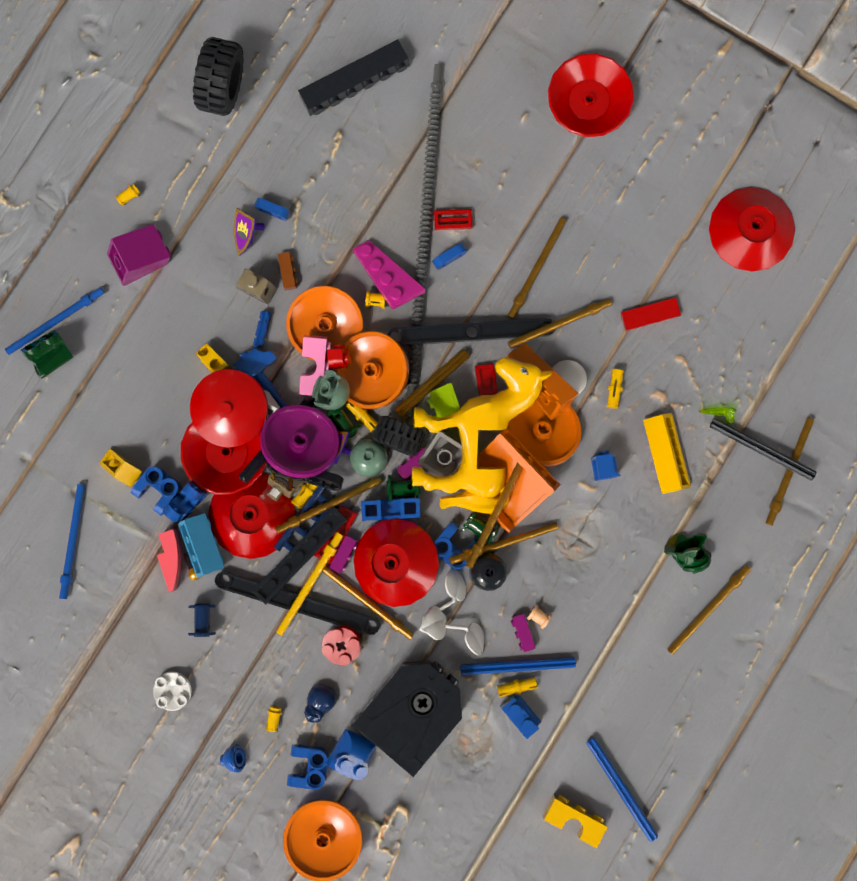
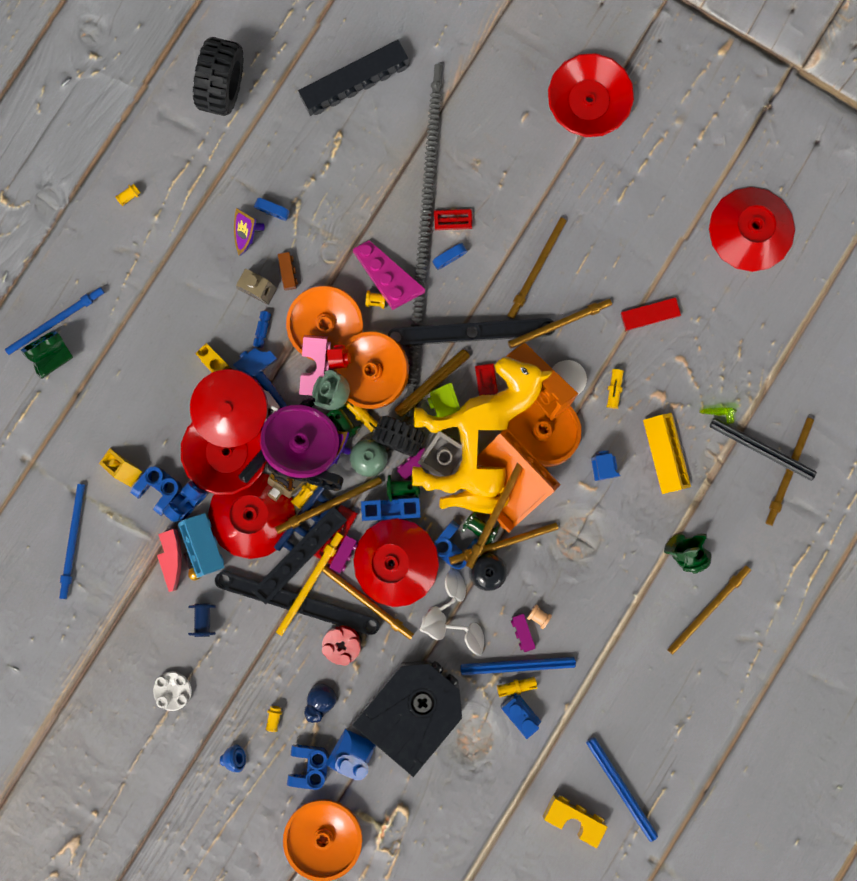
(138, 254): magenta slope -> none

